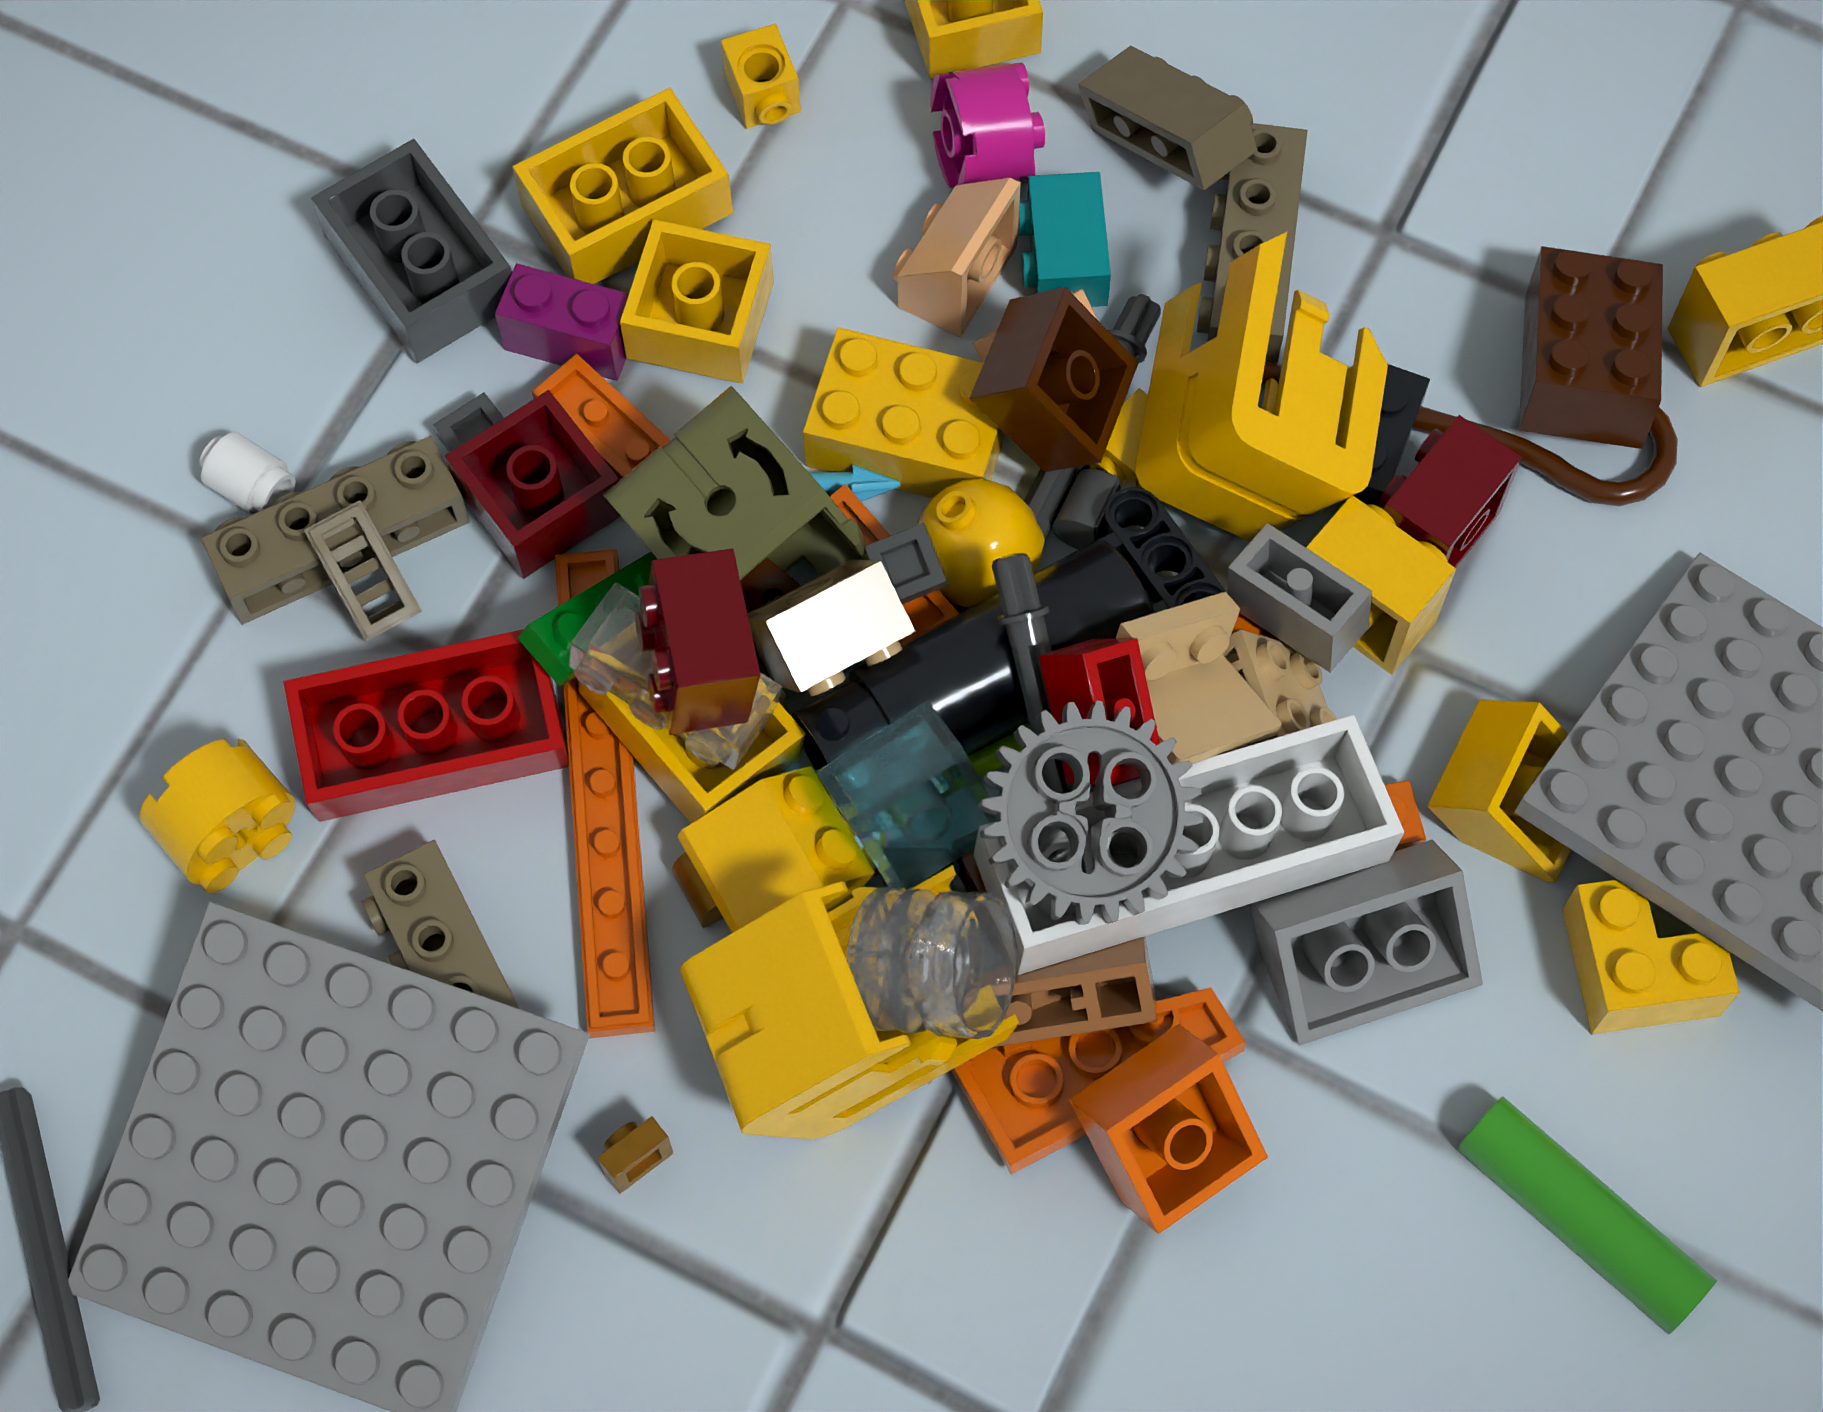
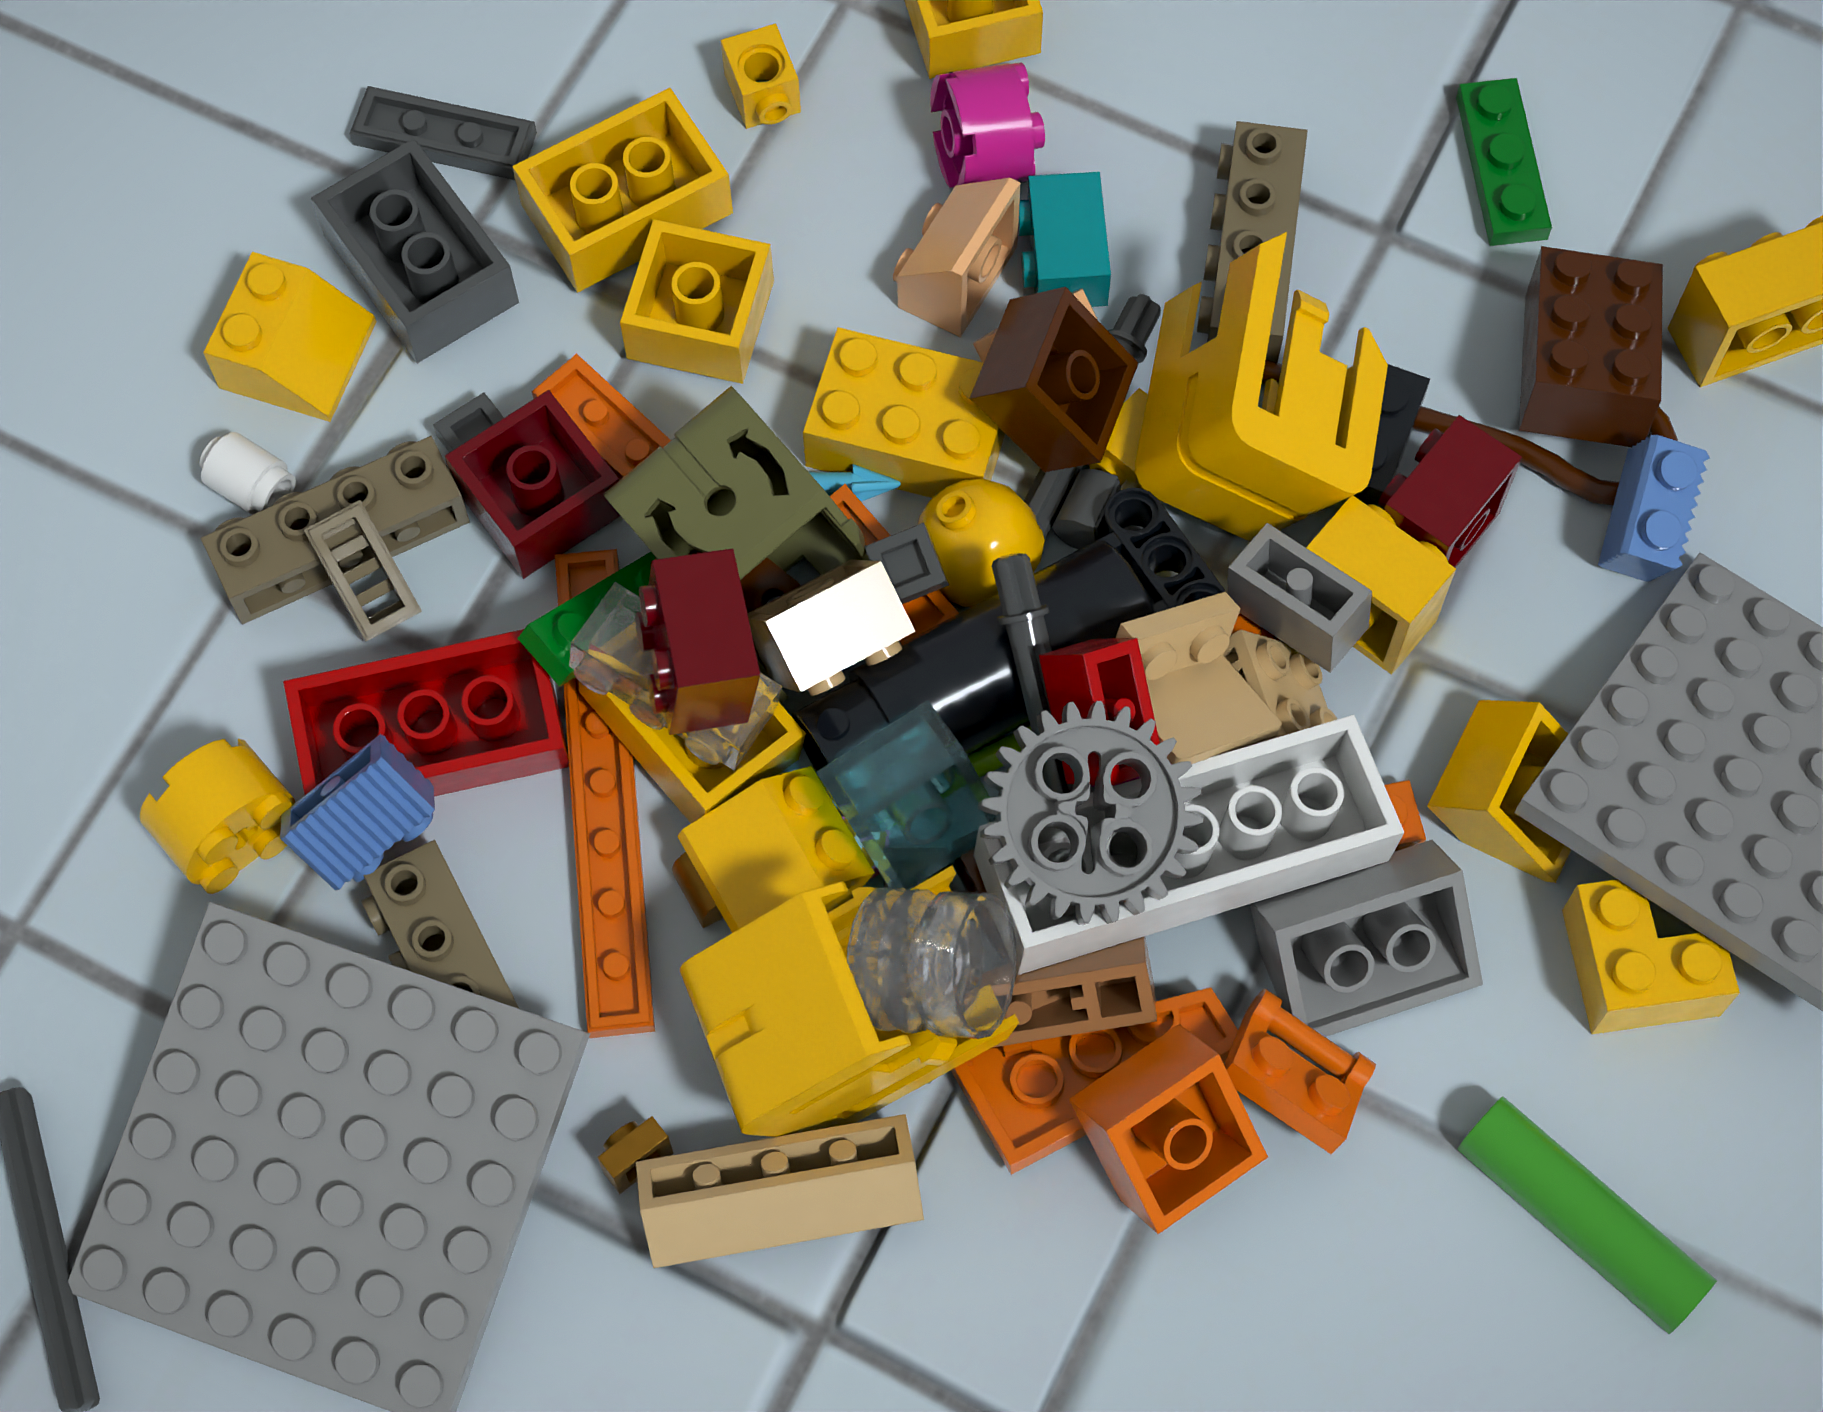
(288, 338): none -> yellow slope
(359, 814): none -> medium blue brick
(444, 131): none -> dark grey tile
(562, 316): magenta brick -> none
(778, 1191): none -> tan brick
(1168, 117): dark tan brick -> none
(1288, 1083): none -> orange plate
(1503, 162): none -> green plate
(1653, 508): none -> medium blue brick

